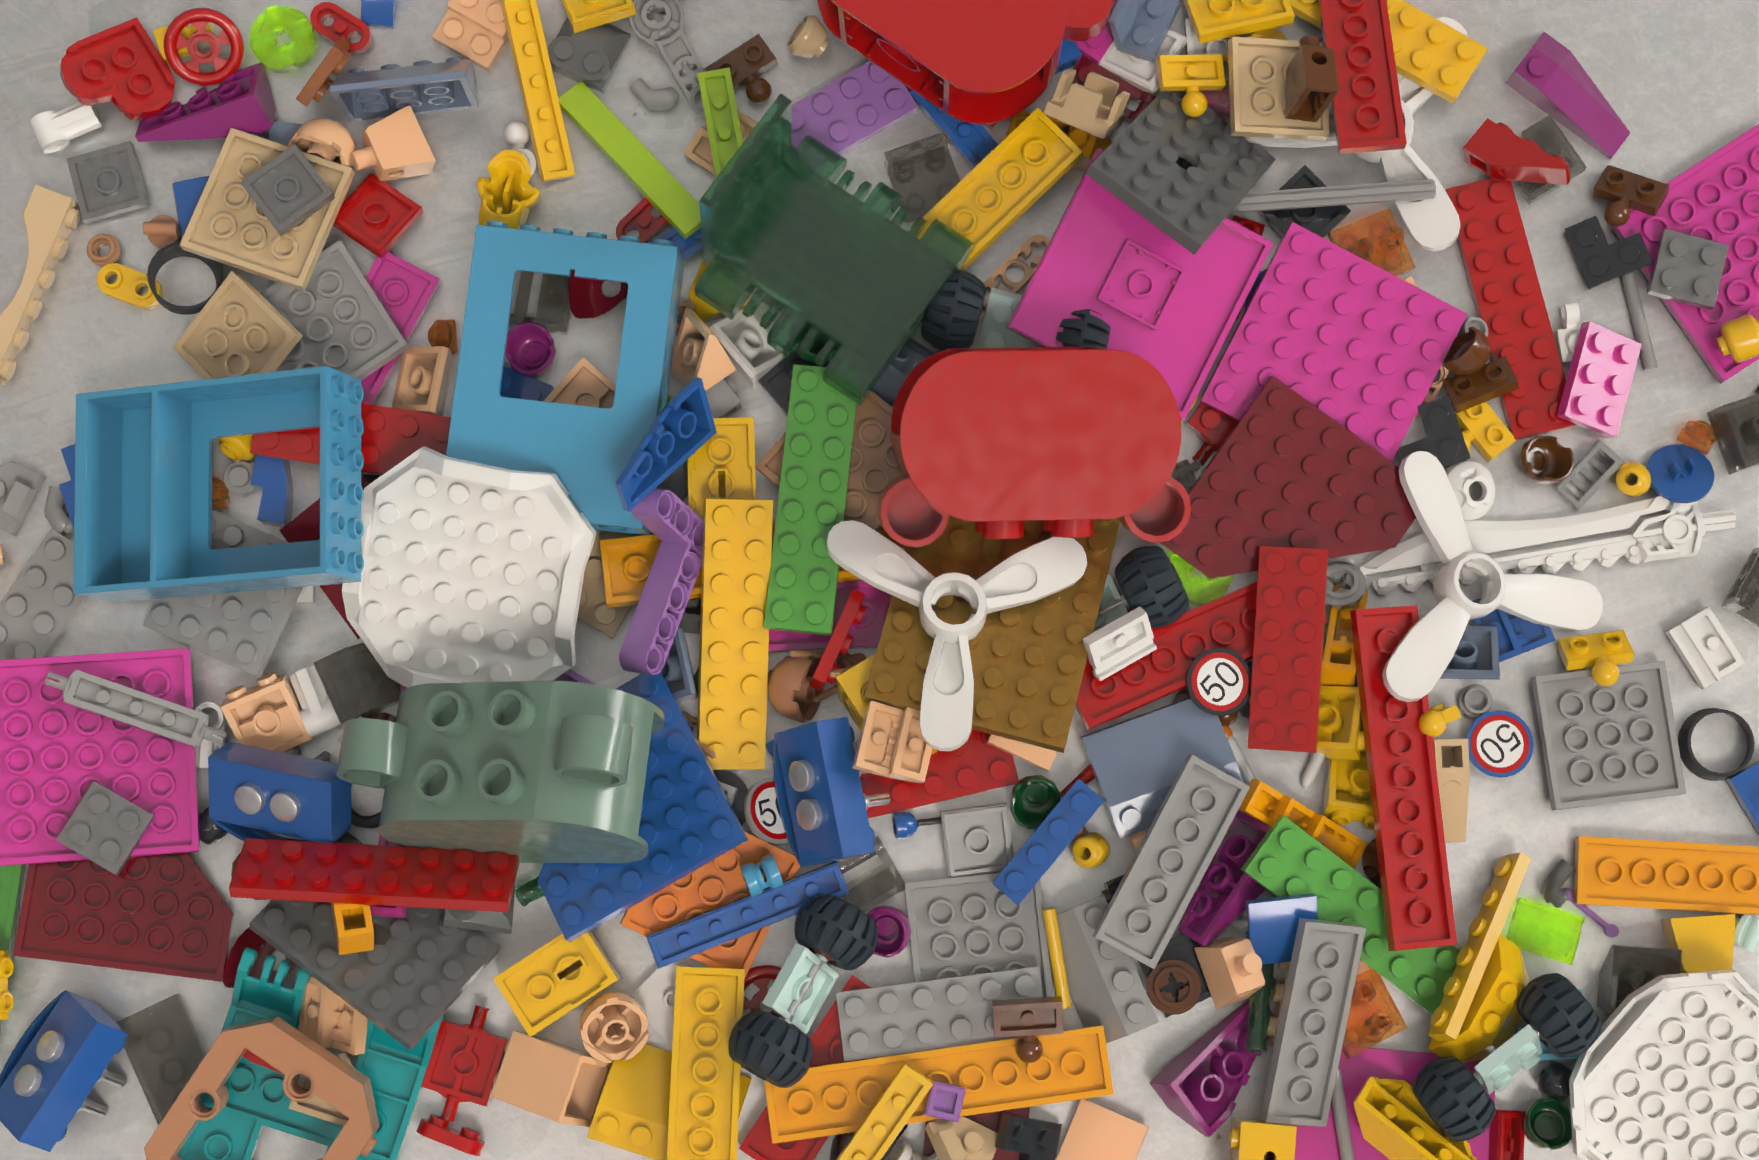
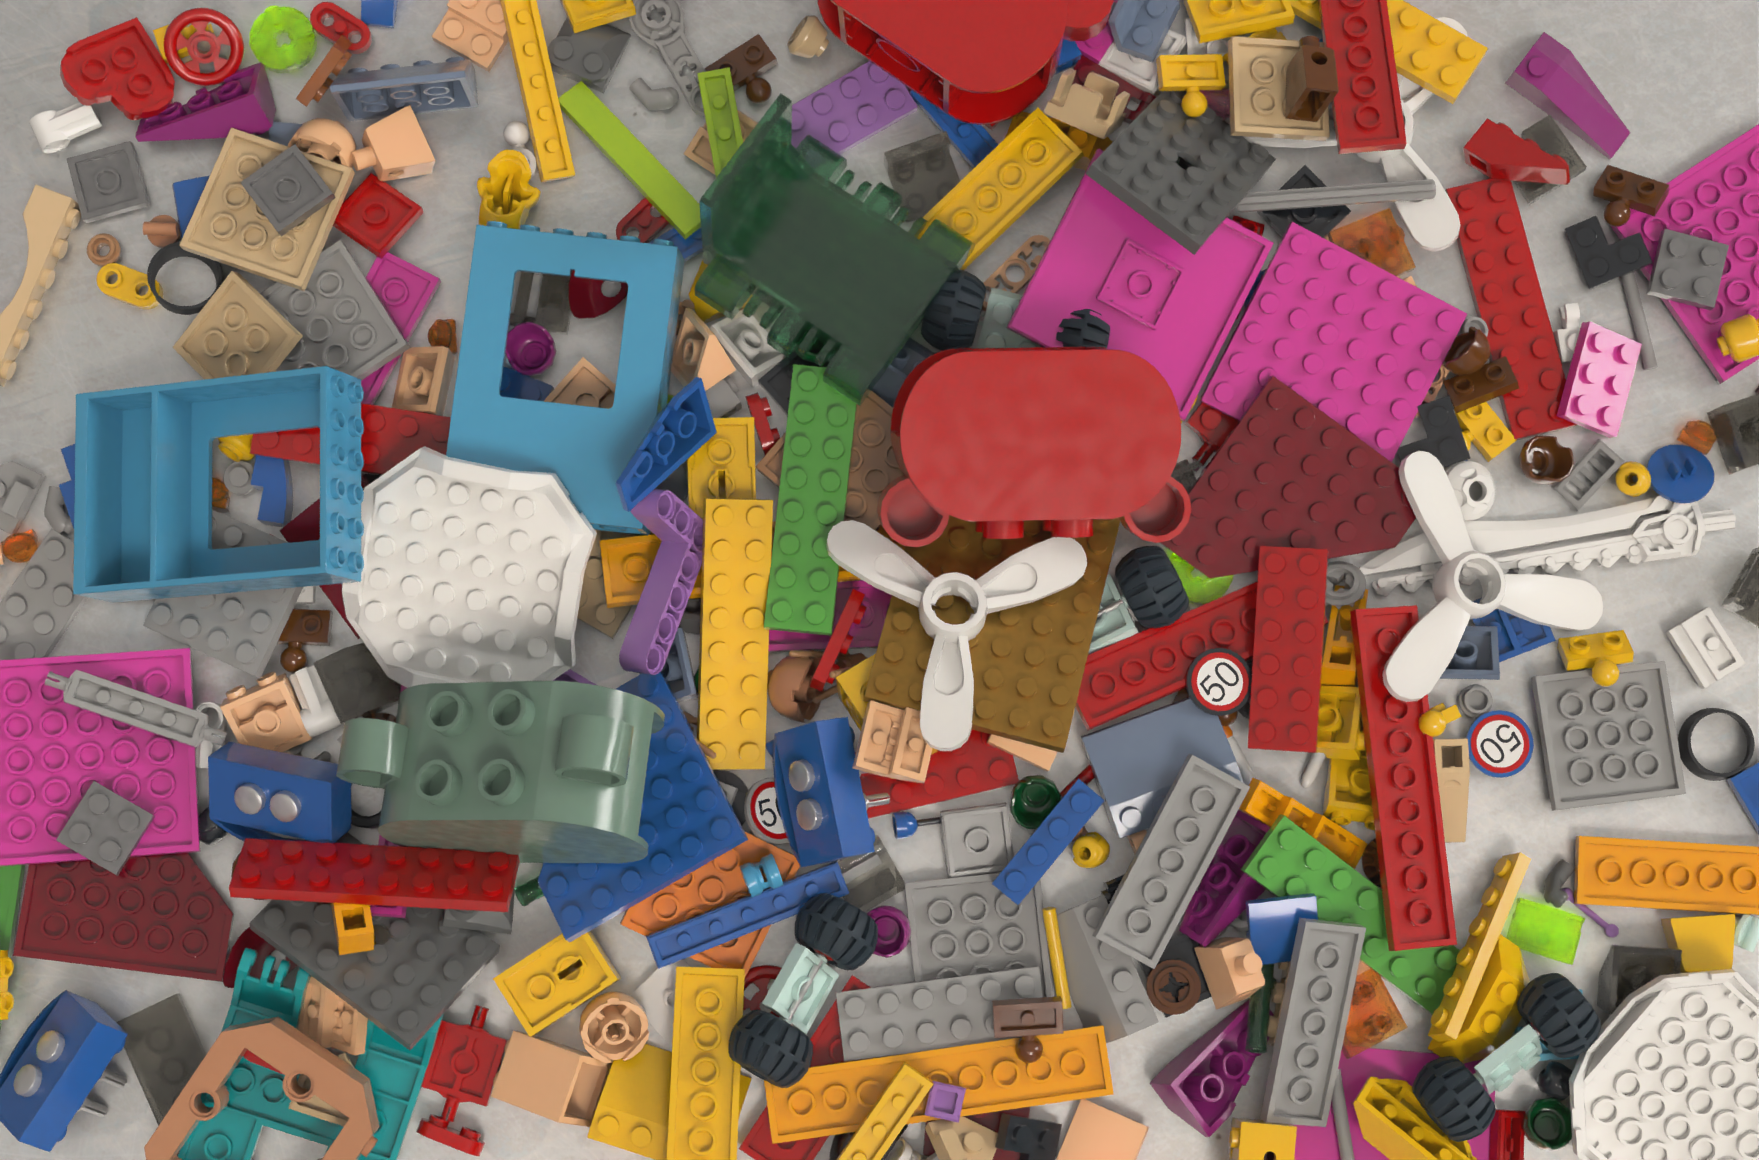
(20, 546): none -> clear orange plate
(304, 628): none -> reddish brown plate
(760, 410): none -> red plate
(1119, 643): white plate -> none

